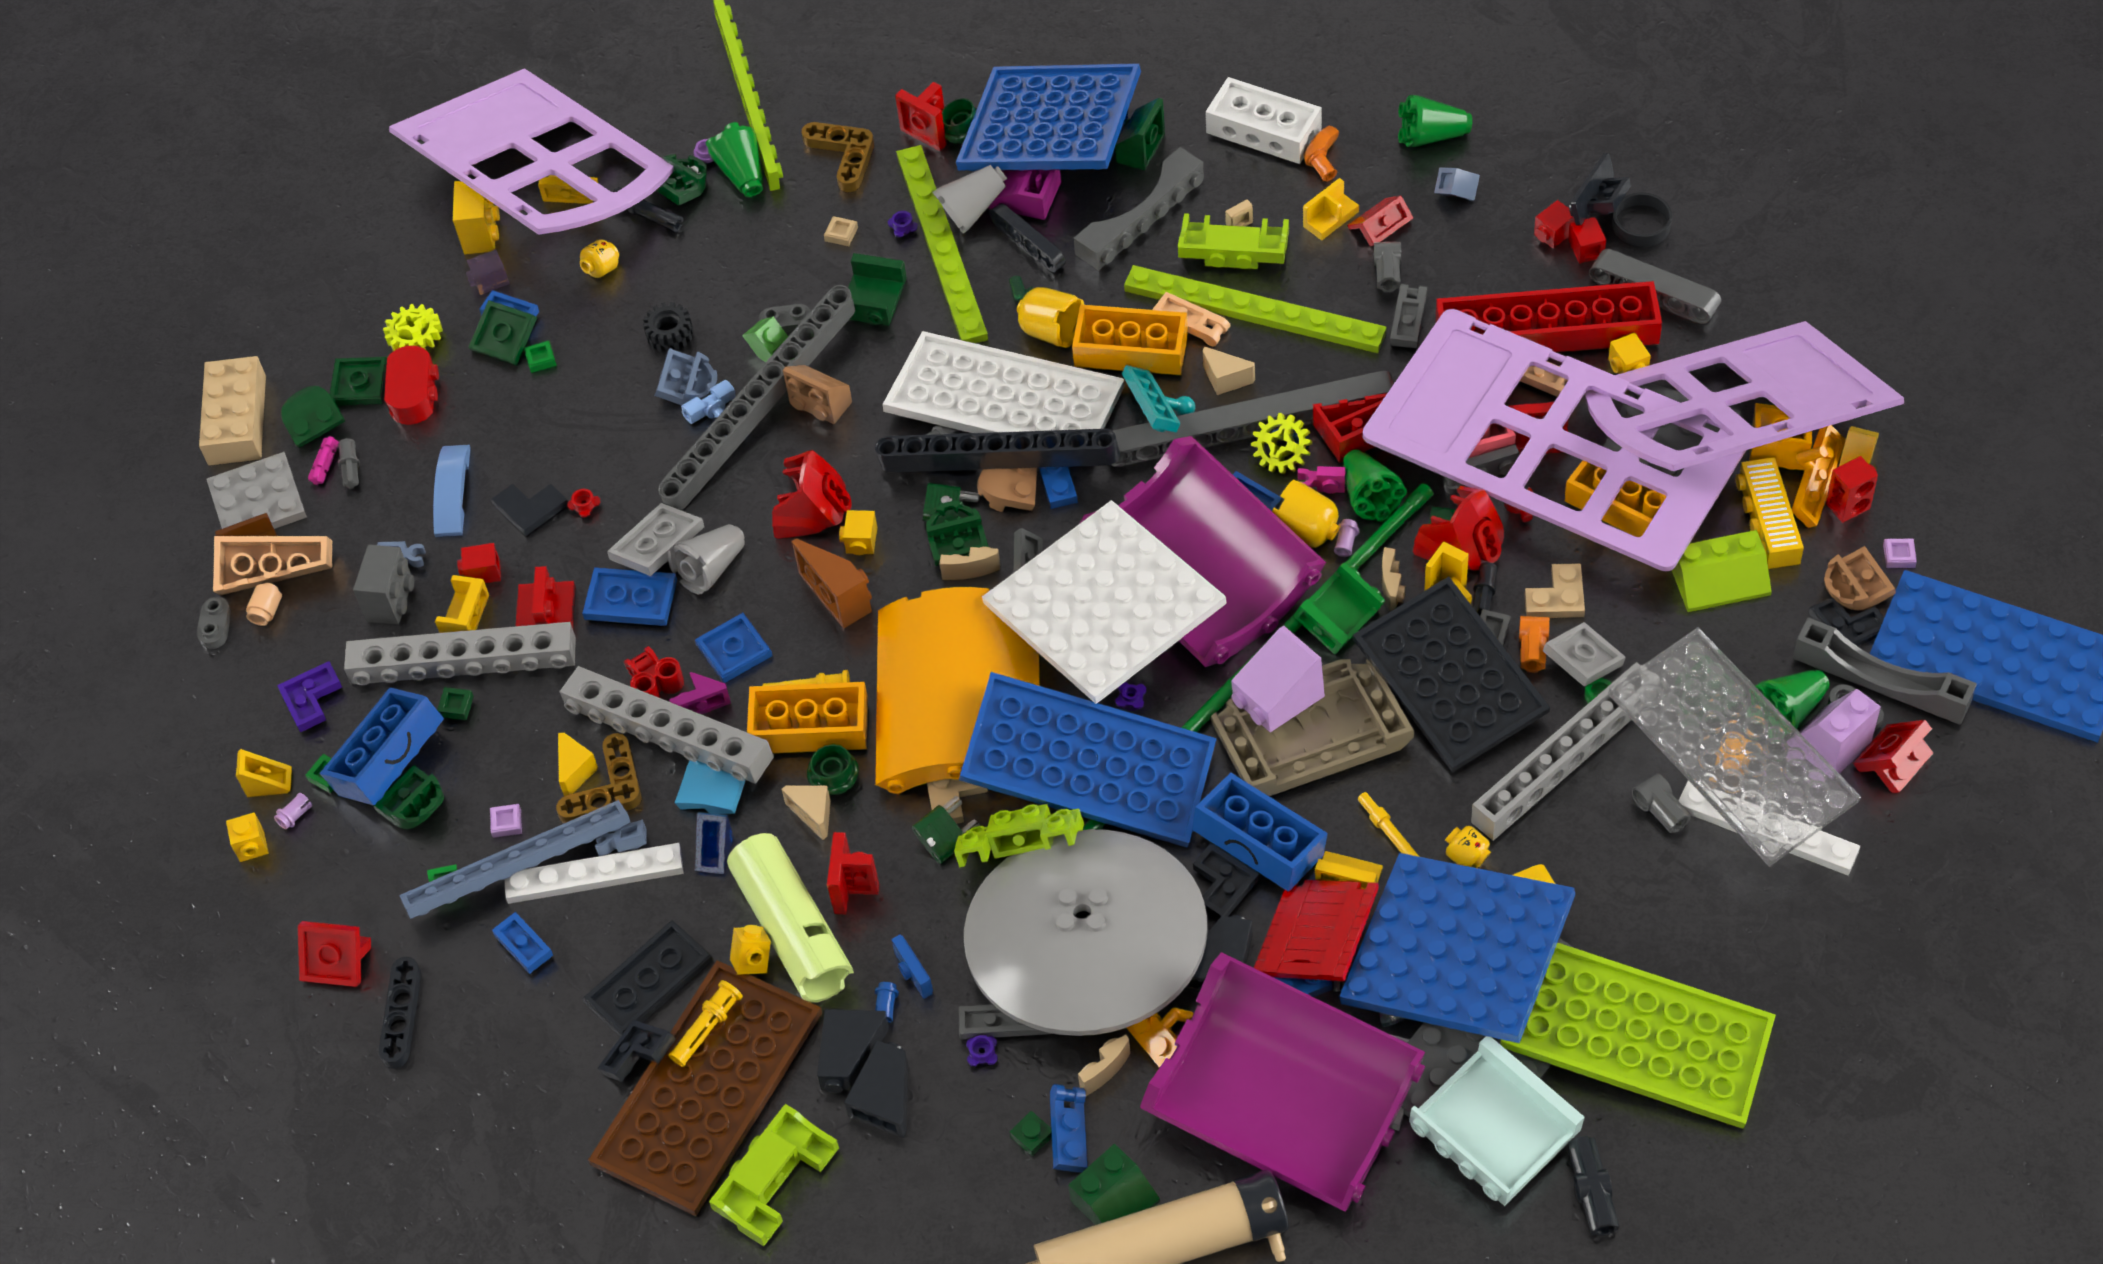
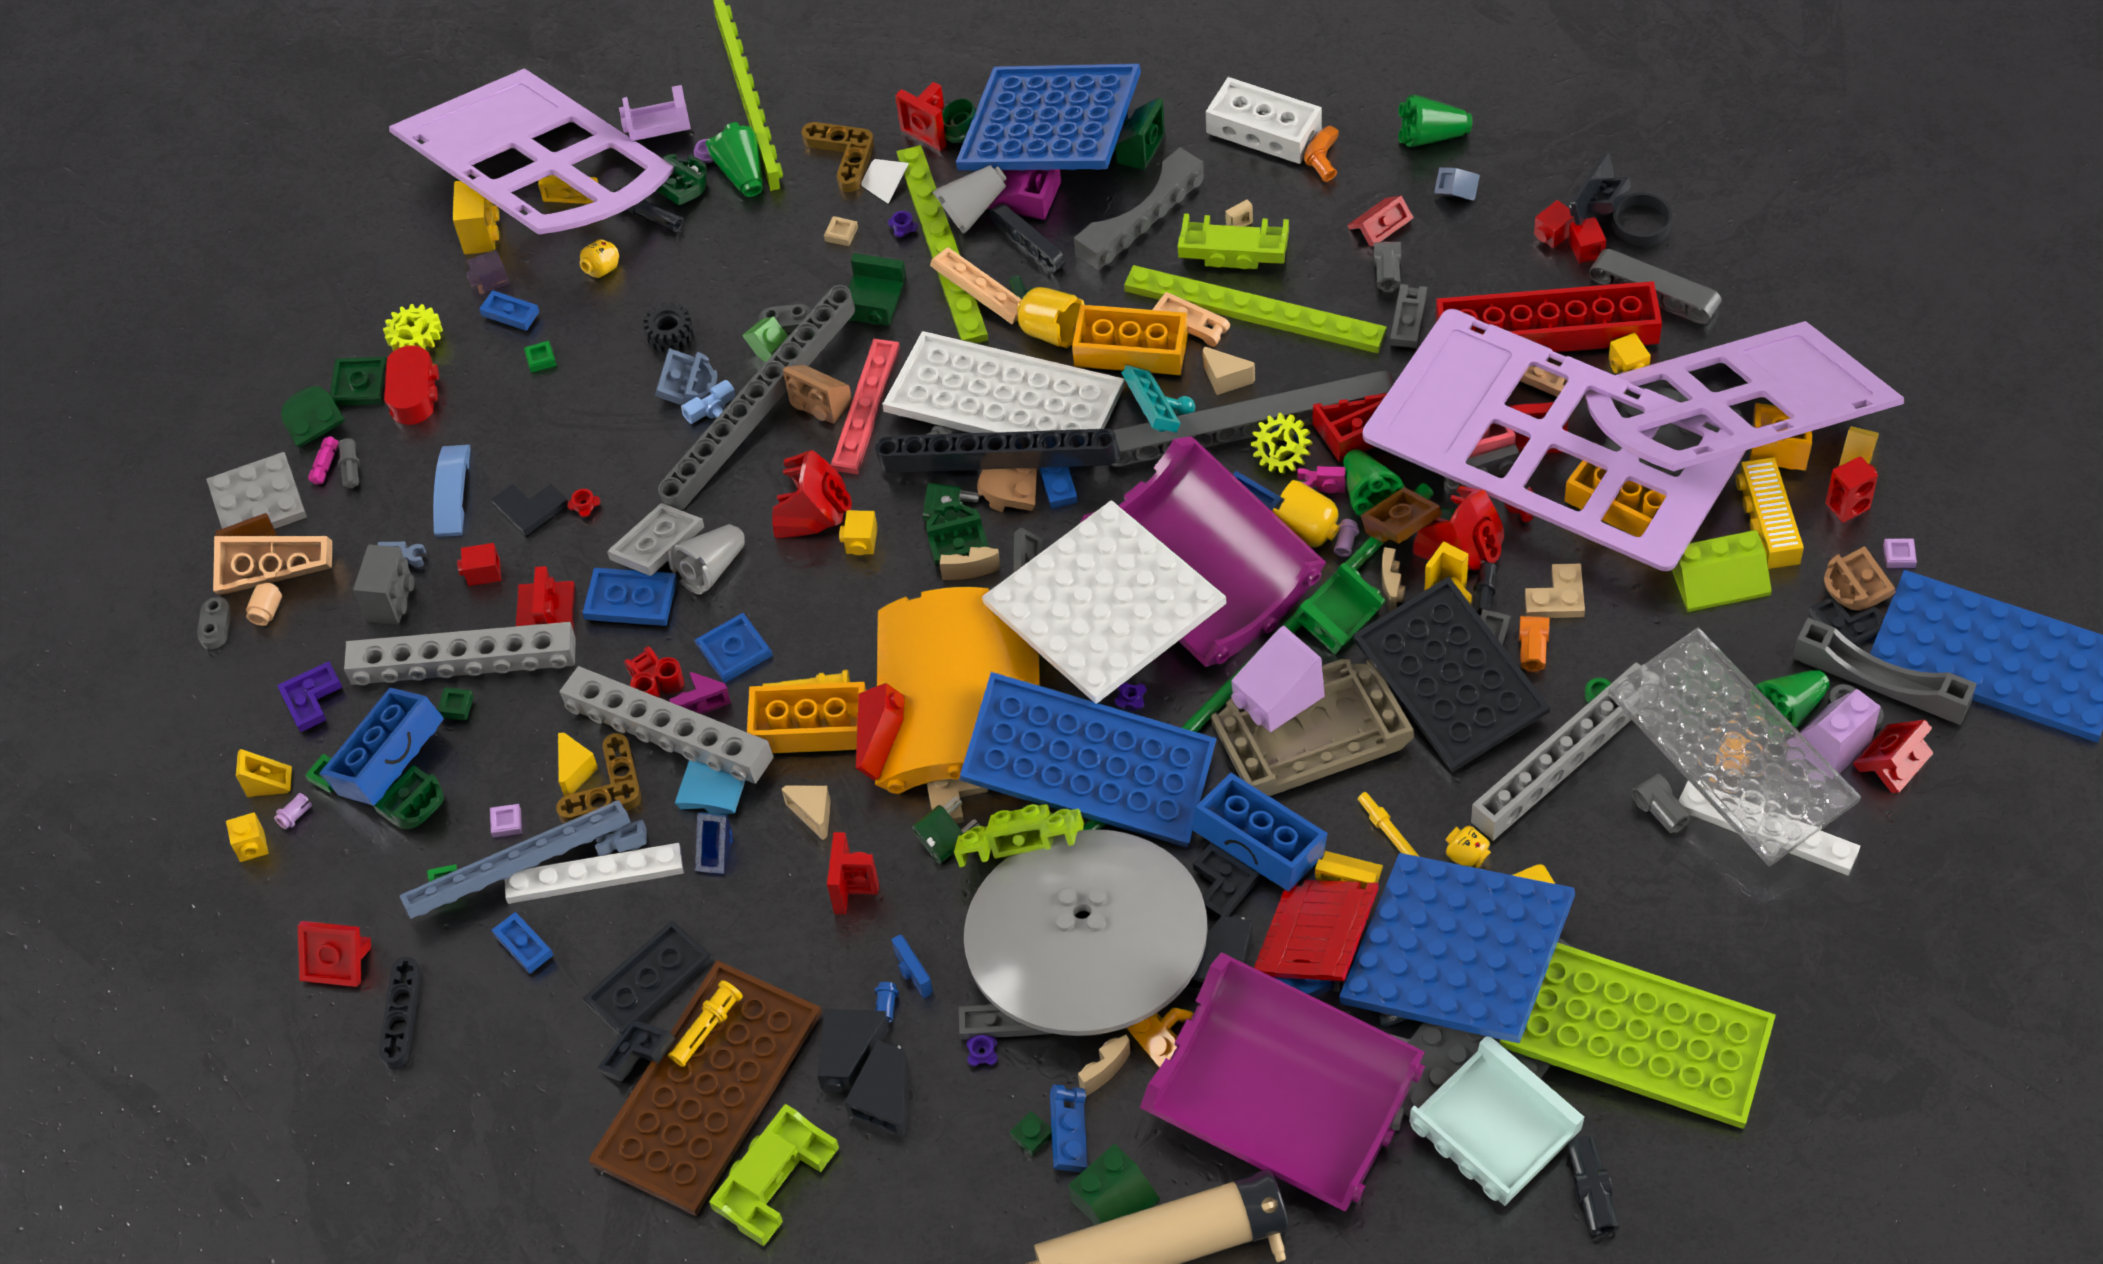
(232, 410): tan brick -> none
(465, 606): yellow panel -> none
(502, 332): dark green tile -> none
(657, 118): none -> lavender panel
(750, 950): yellow brick -> none
(789, 917): yellowish green piece -> none
(833, 768): dark green piece -> none
(834, 582): dark orange slope -> none
(865, 406): none -> coral tile
(877, 727): none -> red slope
(883, 178): none -> white sticker
(977, 284): none -> light nougat tile
(1328, 210): yellow panel -> none
(1400, 516): none -> reddish brown plate
(1584, 654): light grey plate -> none
(1816, 478): light orange plate -> none

